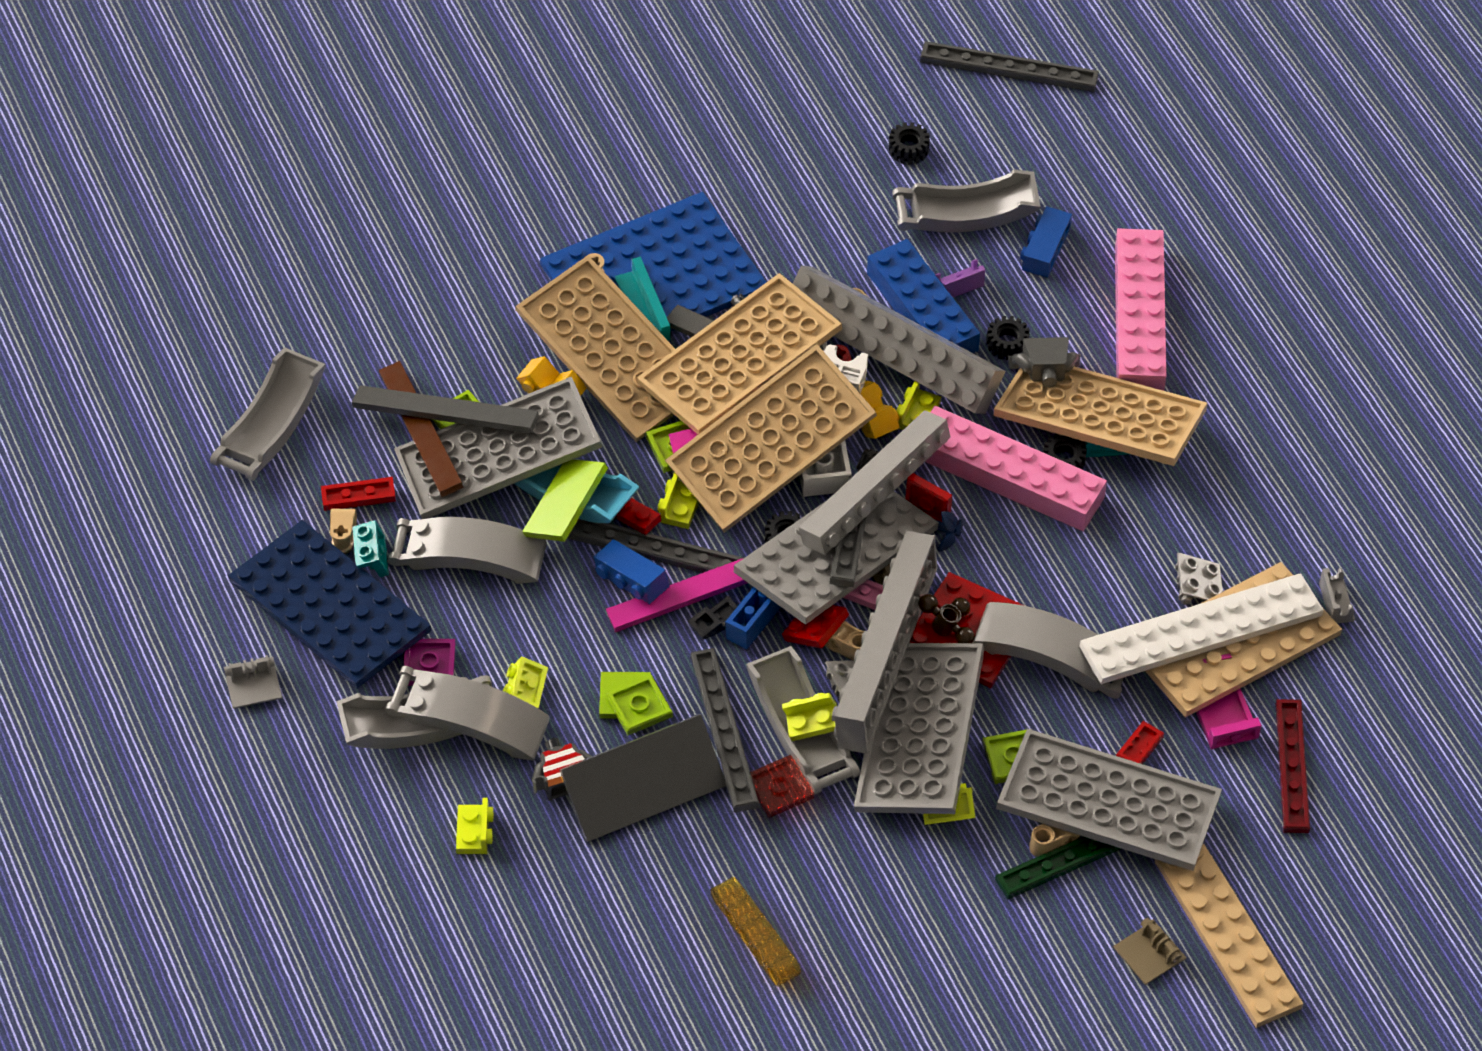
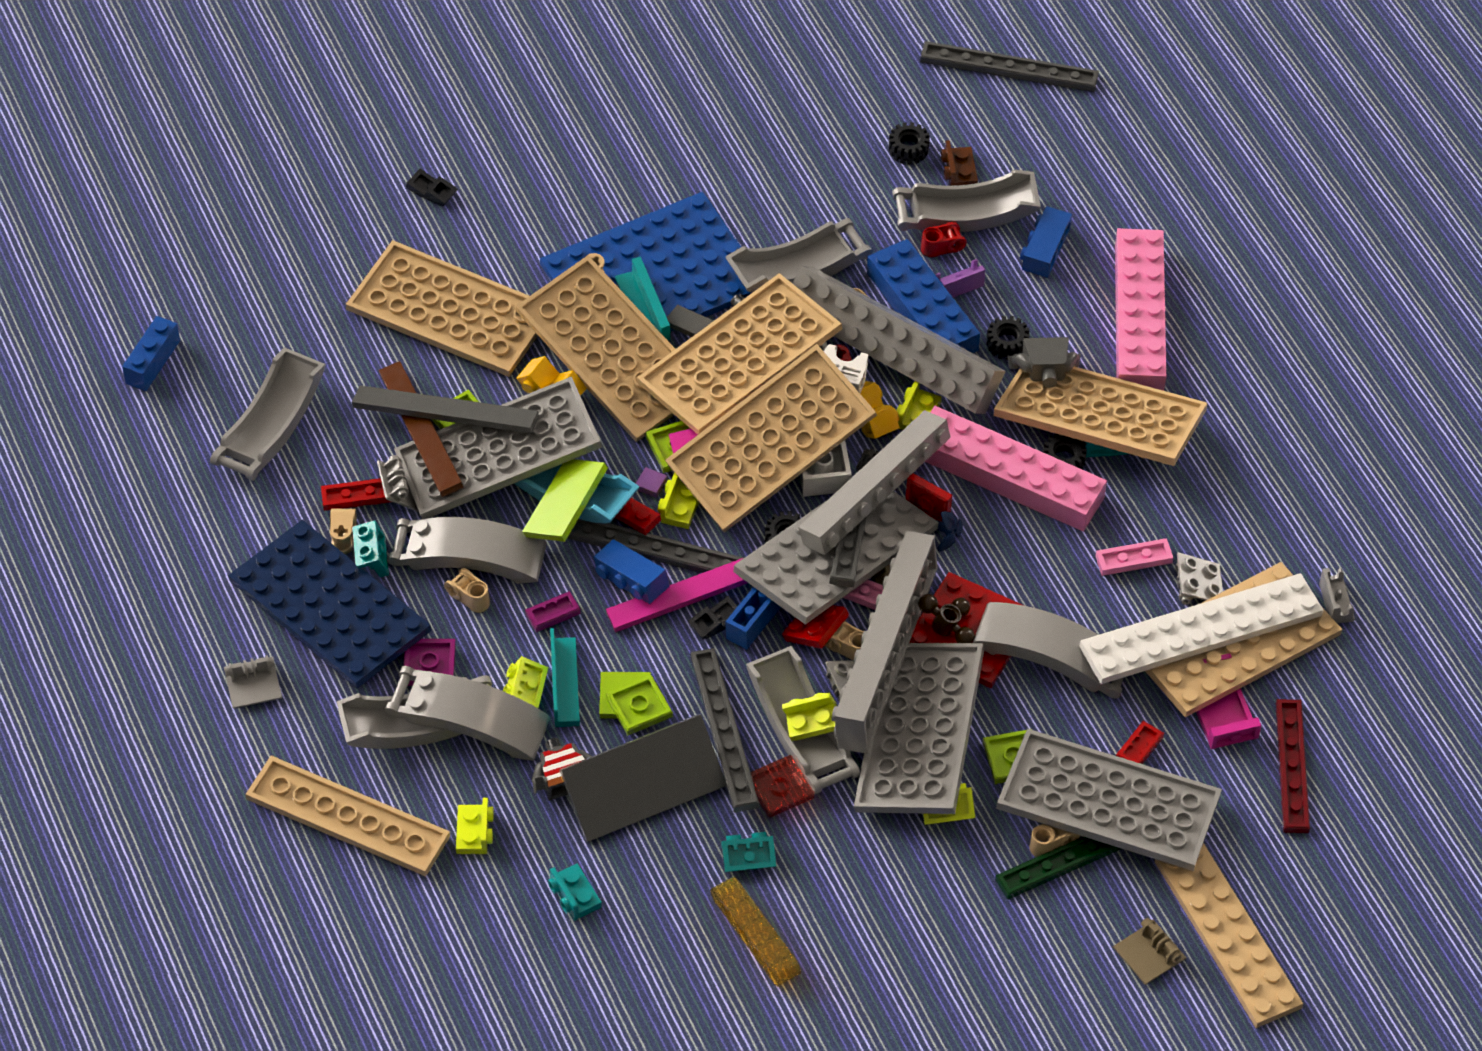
(151, 353): none -> blue brick
(348, 815): none -> tan plate
(395, 483): none -> light grey hinge
(431, 189): none -> black slope
(445, 308): none -> tan plate
(469, 591): none -> tan piece
(552, 611): none -> magenta plate
(565, 681): none -> teal panel
(575, 891): none -> teal bracket
(651, 482): none -> medium lavender tile
(749, 852): none -> teal bracket
(820, 249): none -> light grey windscreen
(941, 238): none -> red piece
(959, 165): none -> reddish brown bracket
(1134, 557): none -> bright pink plate

